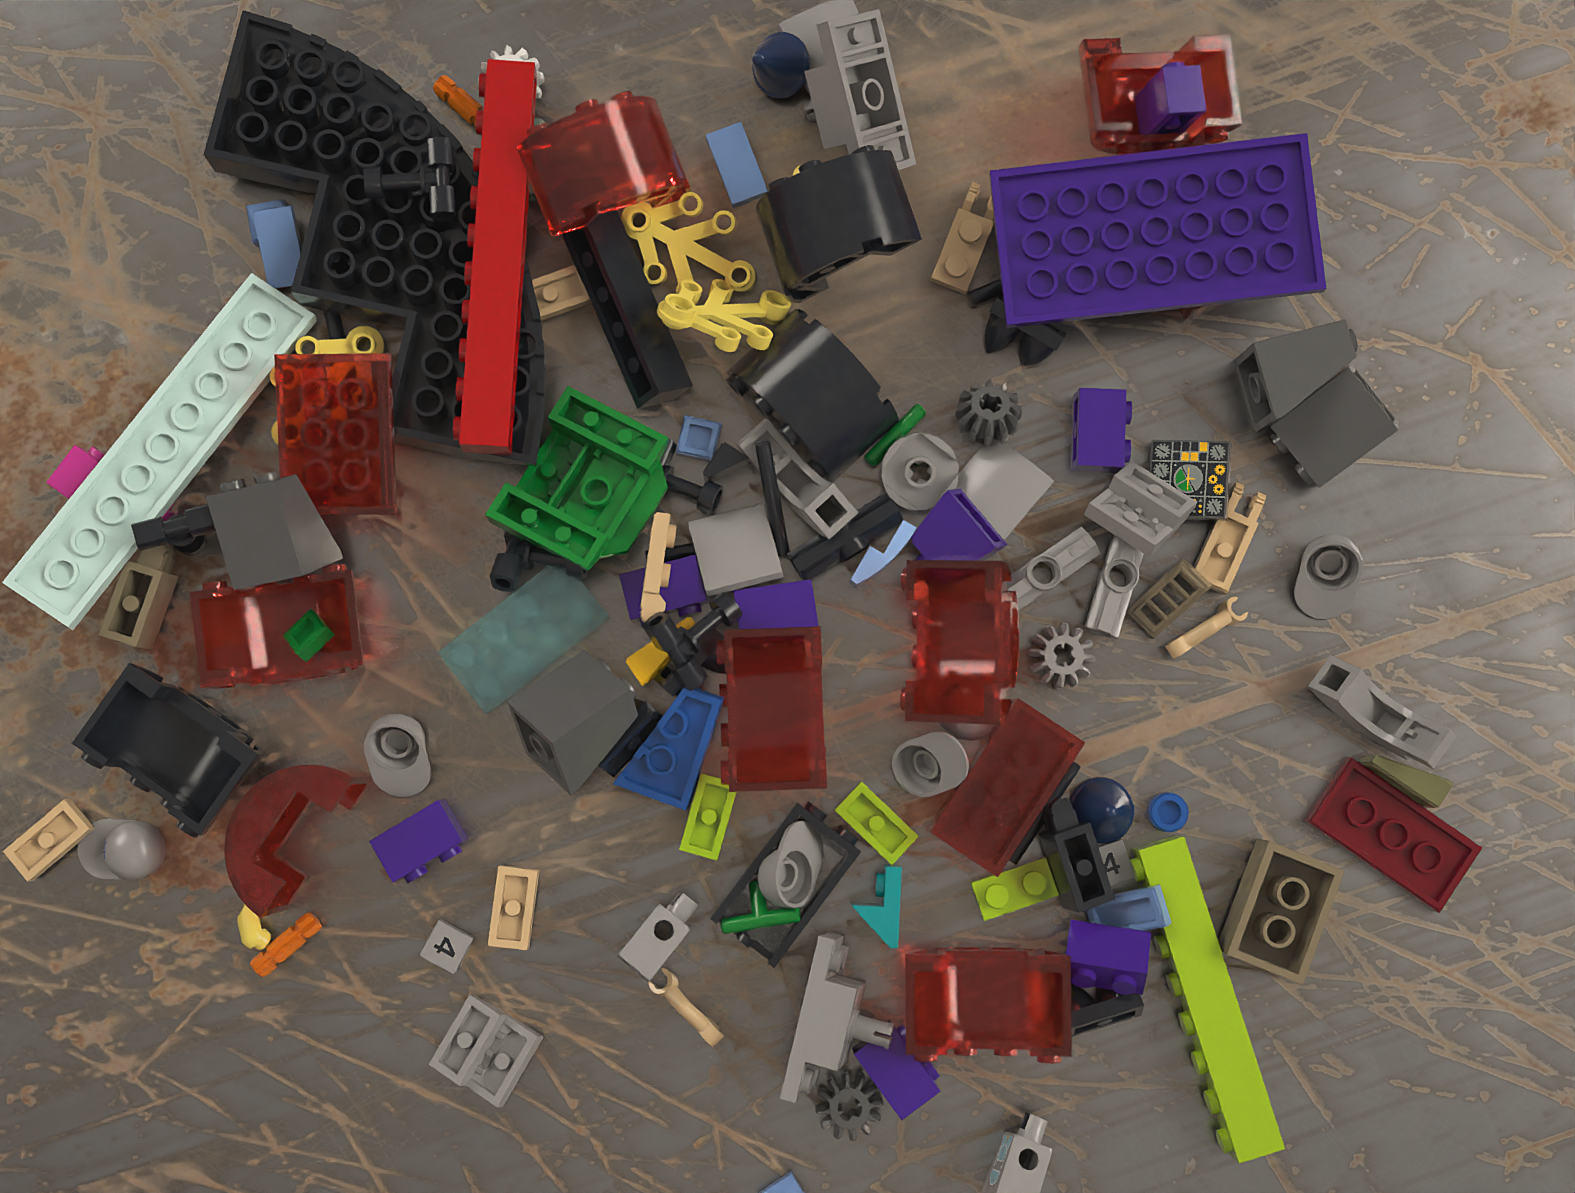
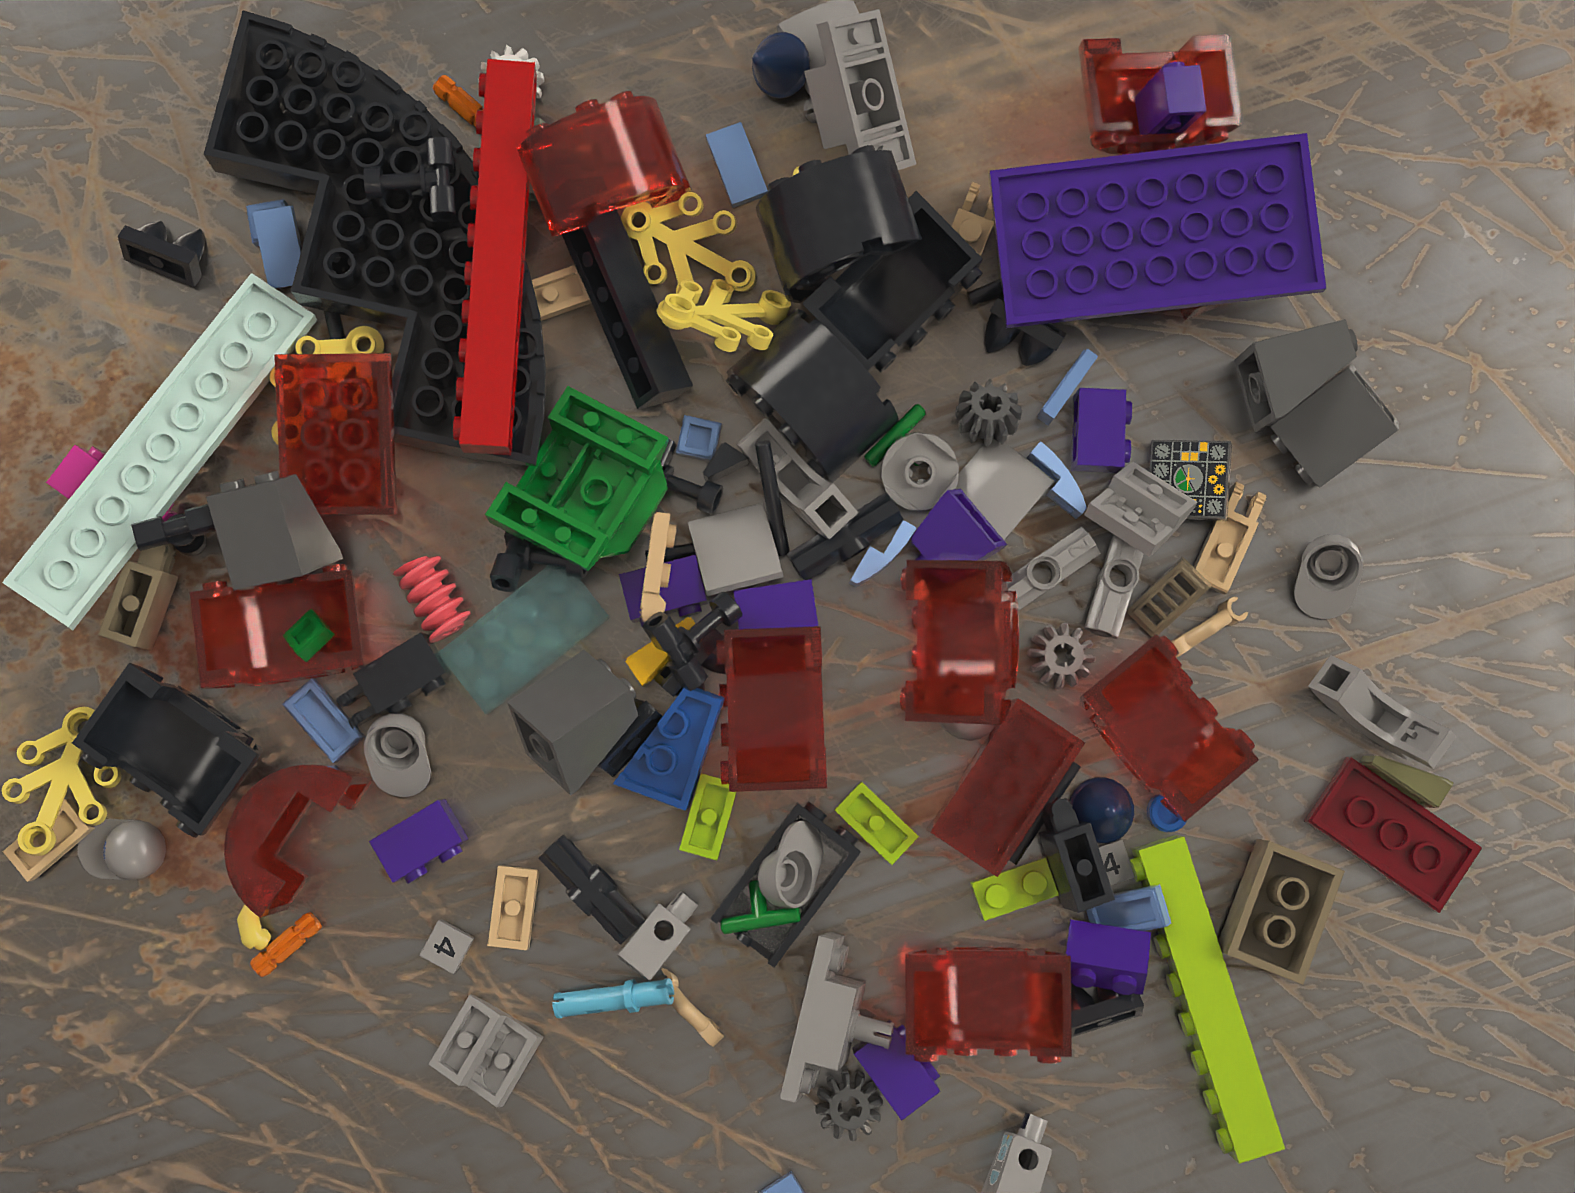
(62, 774): none -> light yellow plant
(150, 250): none -> black tile
(323, 720): none -> medium blue tile
(397, 679): none -> black hinge
(432, 597): none -> coral piece
(592, 889): none -> black piece
(627, 996): none -> medium azure pin
(884, 917): teal slope -> none
(893, 298): none -> black cylinder
(930, 764): light grey cap -> none
(1065, 490): none -> light blue slope
(1067, 386): none -> medium blue tile
(1166, 730): none -> clear red cylinder

